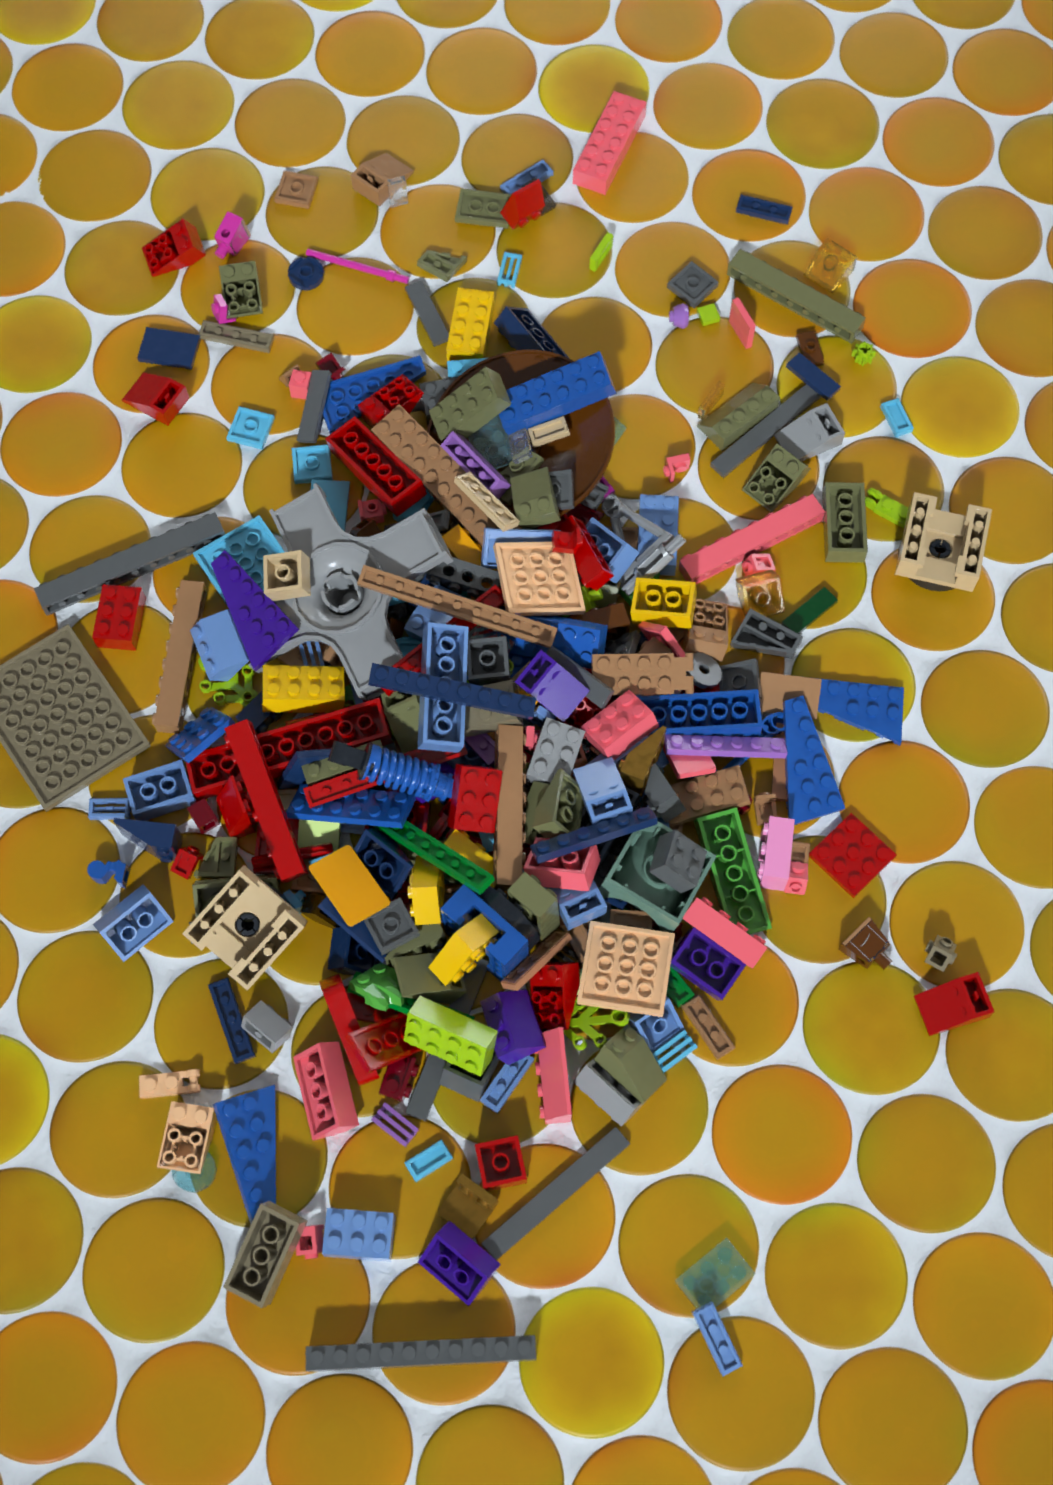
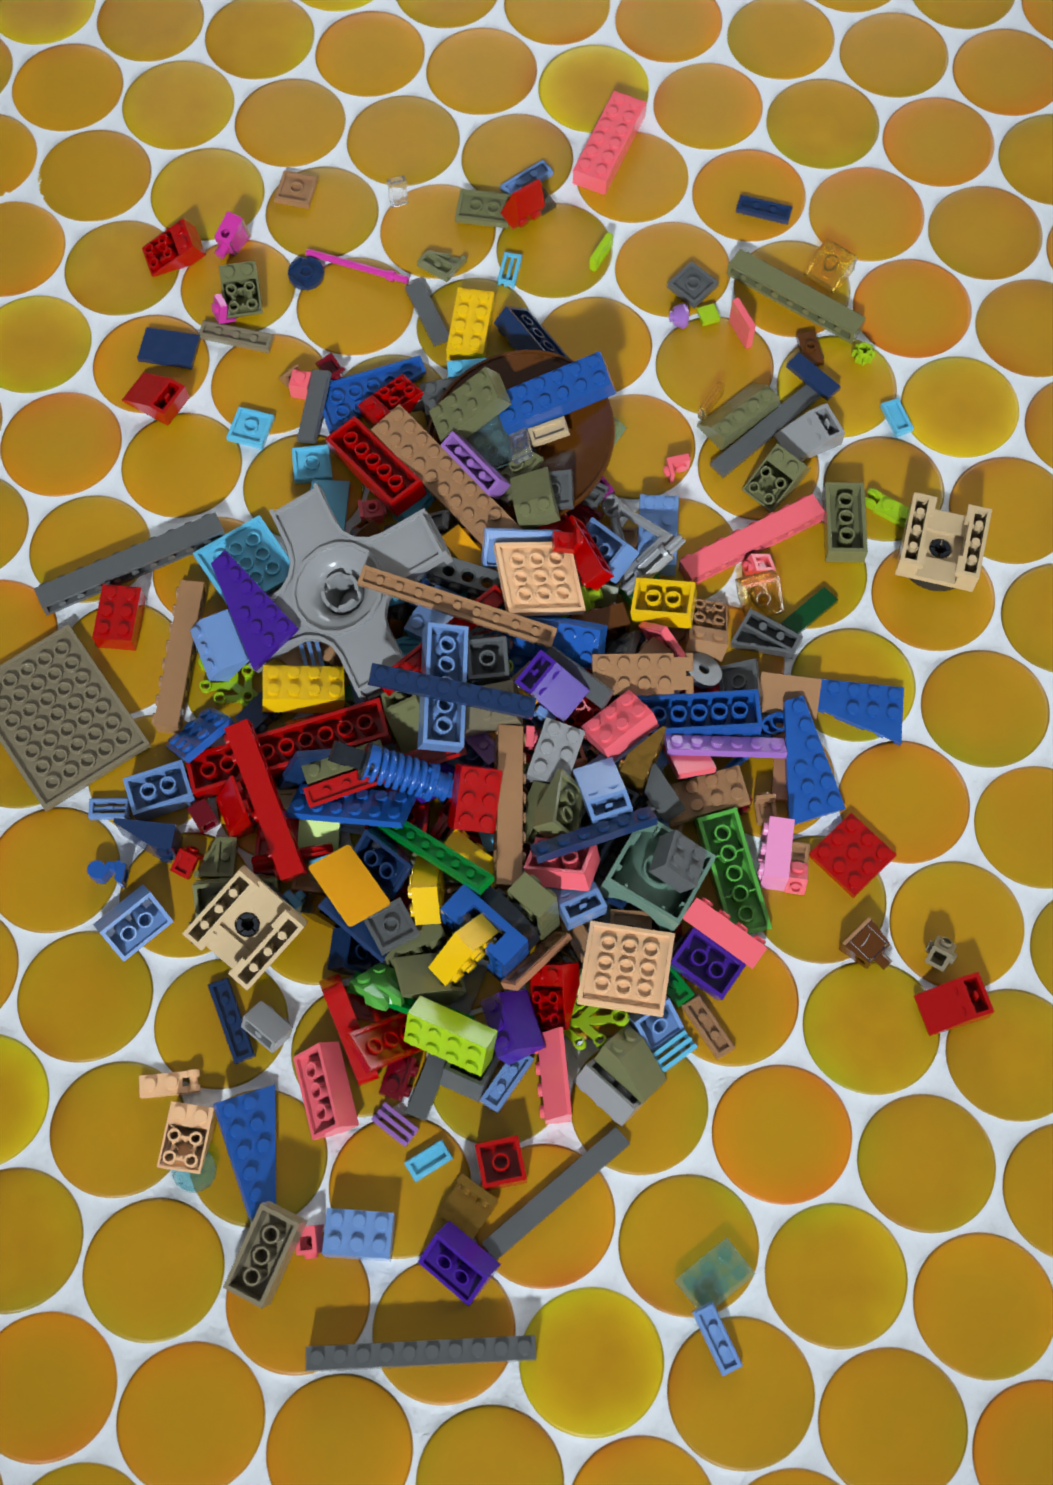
(286, 575): tan brick -> none
(372, 177): medium nougat slope -> none
(486, 501): tan tile -> none

